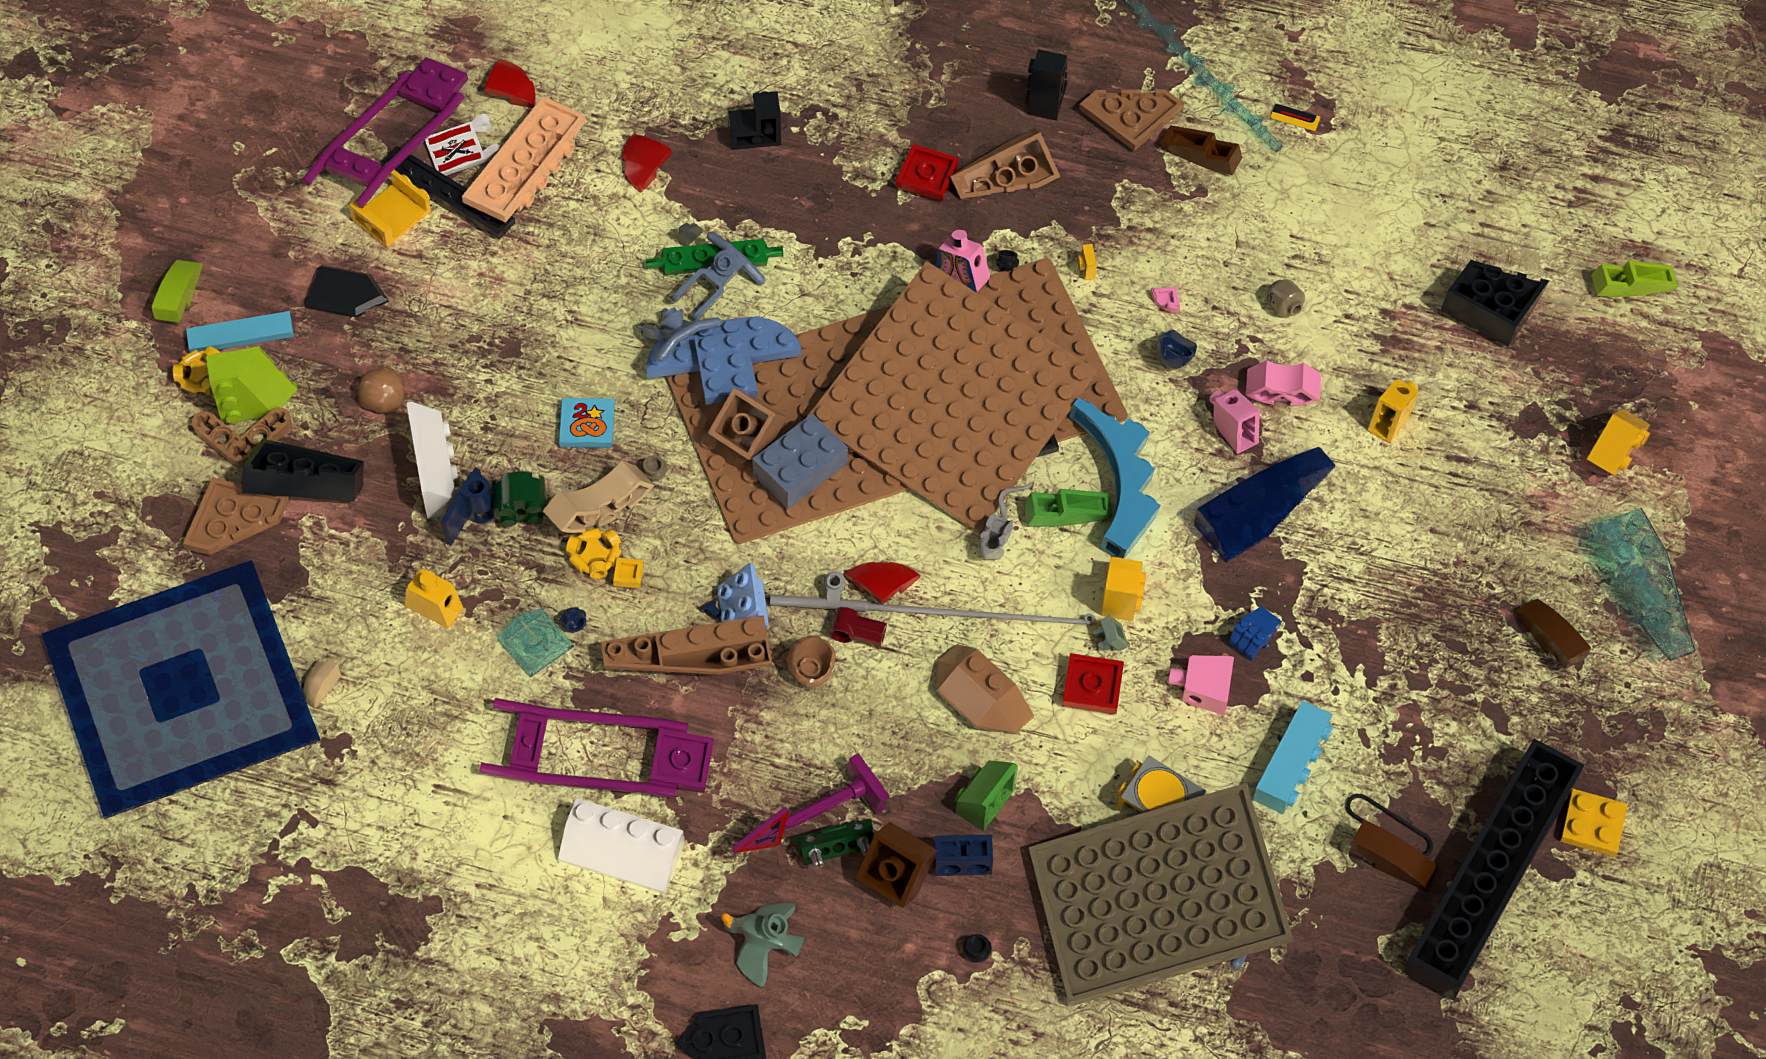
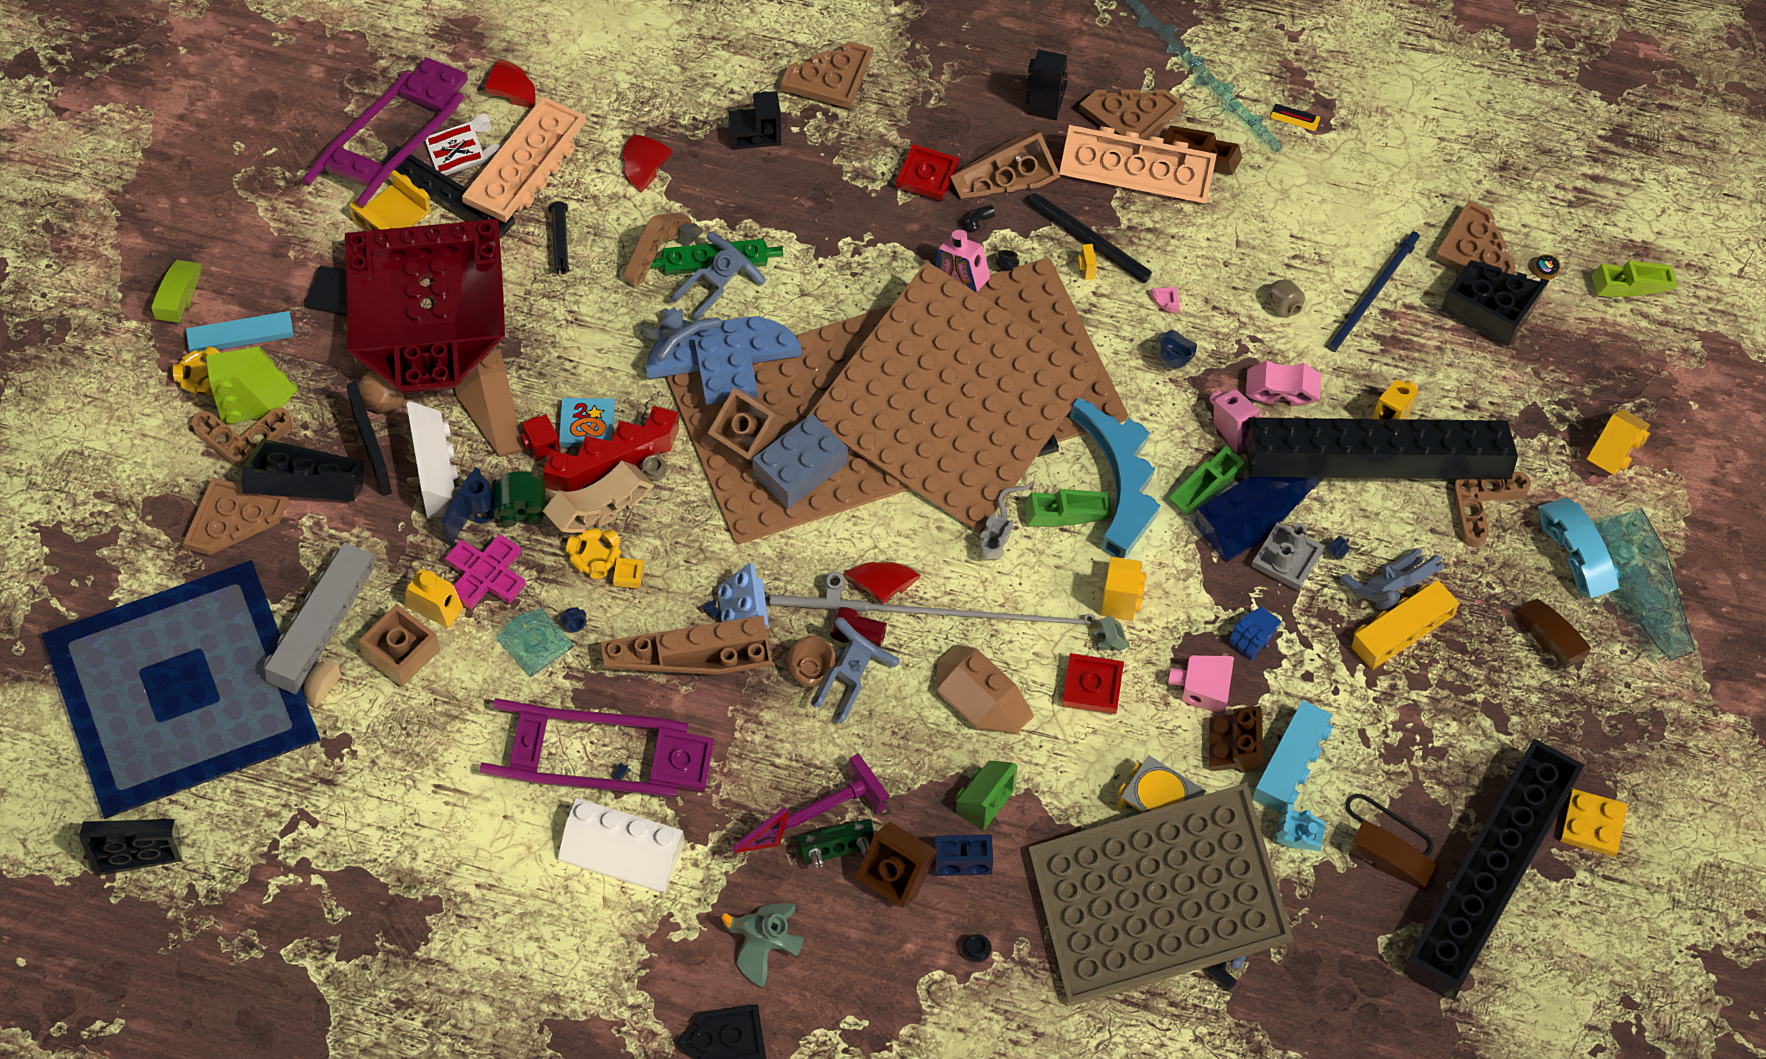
(130, 844): none -> black wedge
(318, 618): none -> light grey brick
(368, 438): none -> black tile
(385, 319): none -> dark red wedge
(399, 645): none -> medium nougat brick
(486, 571): none -> dark pink plate
(491, 405): none -> medium nougat wedge
(540, 437): none -> red brick
(559, 236): none -> black pin
(598, 456): none -> red brick
(622, 770): none -> dark blue piece
(657, 229): none -> medium nougat beam
(830, 75): none -> medium nougat plate
(850, 666): none -> sand blue piece
(976, 215): none -> black arm
(1088, 236): none -> black axle
(1138, 163): none -> light nougat plate
(1209, 481): none -> bright green slope
(1219, 973): none -> black arm
(1236, 740): none -> reddish brown brick
(1288, 555): none -> light grey plate
(1300, 829): none -> medium azure hand
(1339, 548): none -> dark blue plate
(1380, 448): none -> black brick
(1385, 586): none -> sand blue piece
(1404, 624): none -> yellow brick
(1406, 246): none -> dark blue bar
(1475, 239): none -> medium nougat plate
(1475, 499): none -> medium nougat beam
(1546, 267): none -> tile
(1589, 556): none -> medium azure brick

